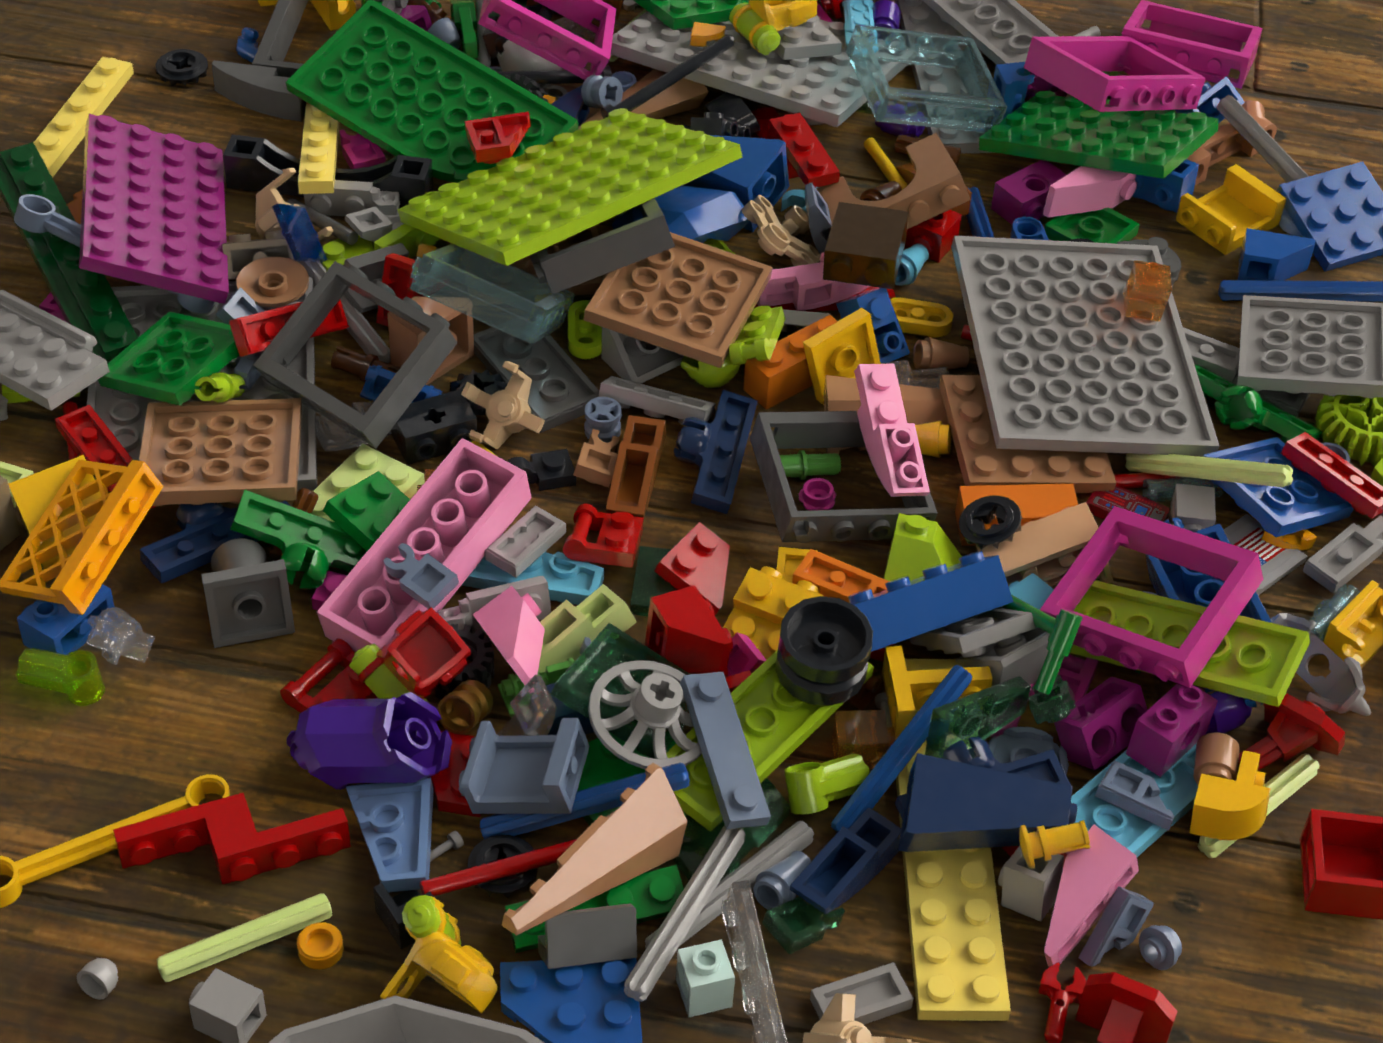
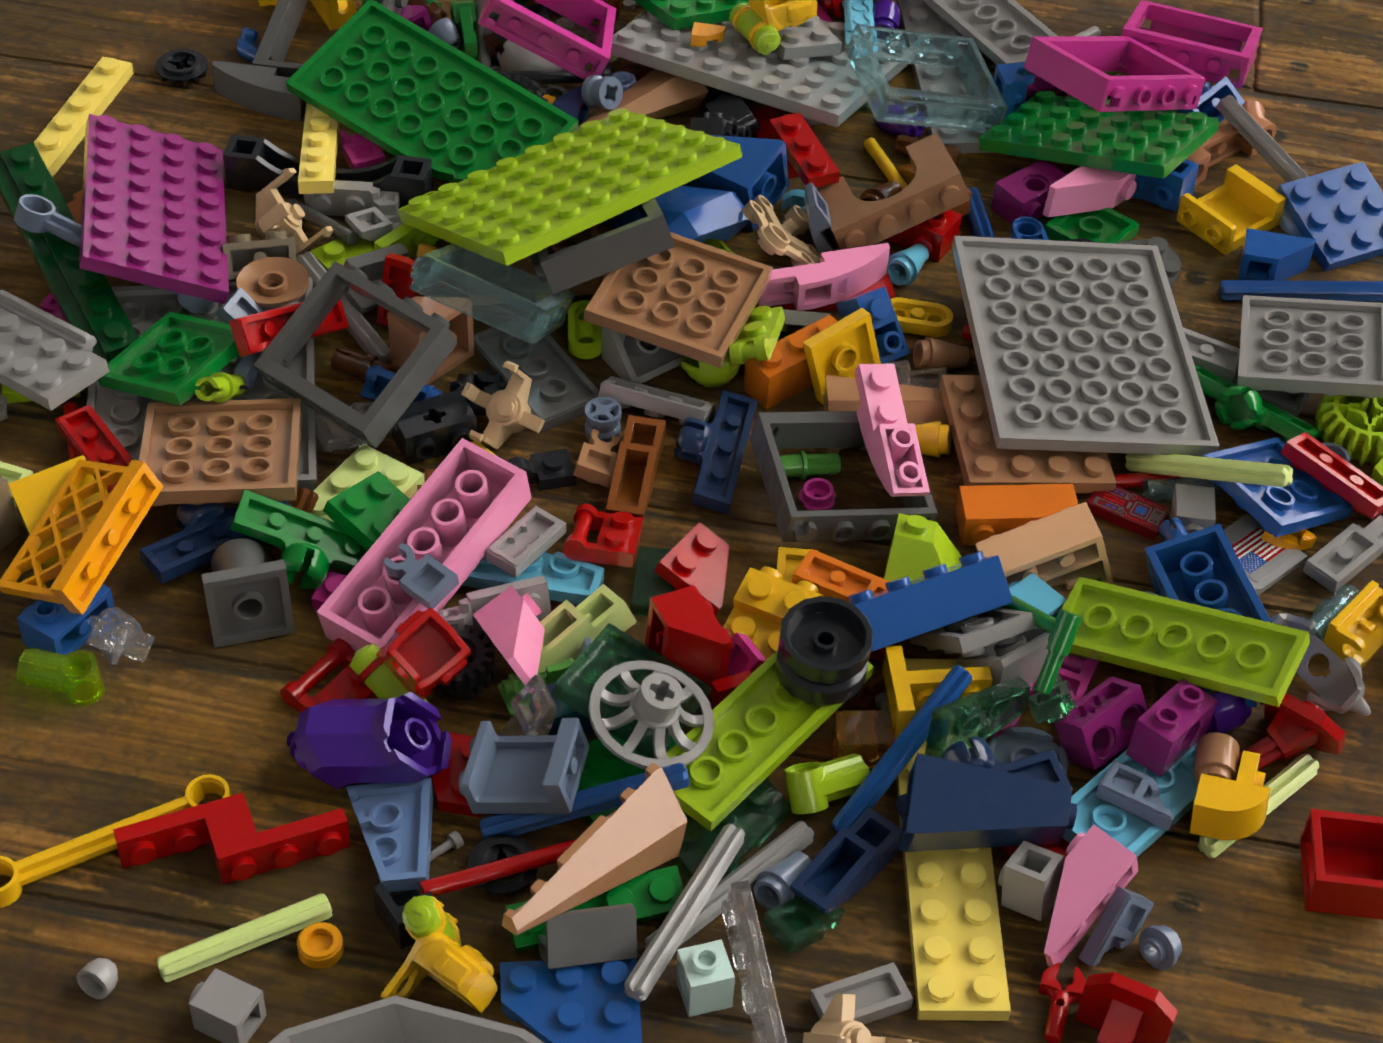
(299, 233): clear blue piece -> none
(465, 706): pearl gold wheel -> none
(496, 136): red wing -> none
(672, 76): black bar -> none
(725, 750): sand blue plate -> none
(865, 245): dark brown brick -> none
(982, 512): black gear -> none
(1052, 841): yellow pin -> none
(1147, 290): clear orange brick -> none
(1192, 550): dark pink window -> none

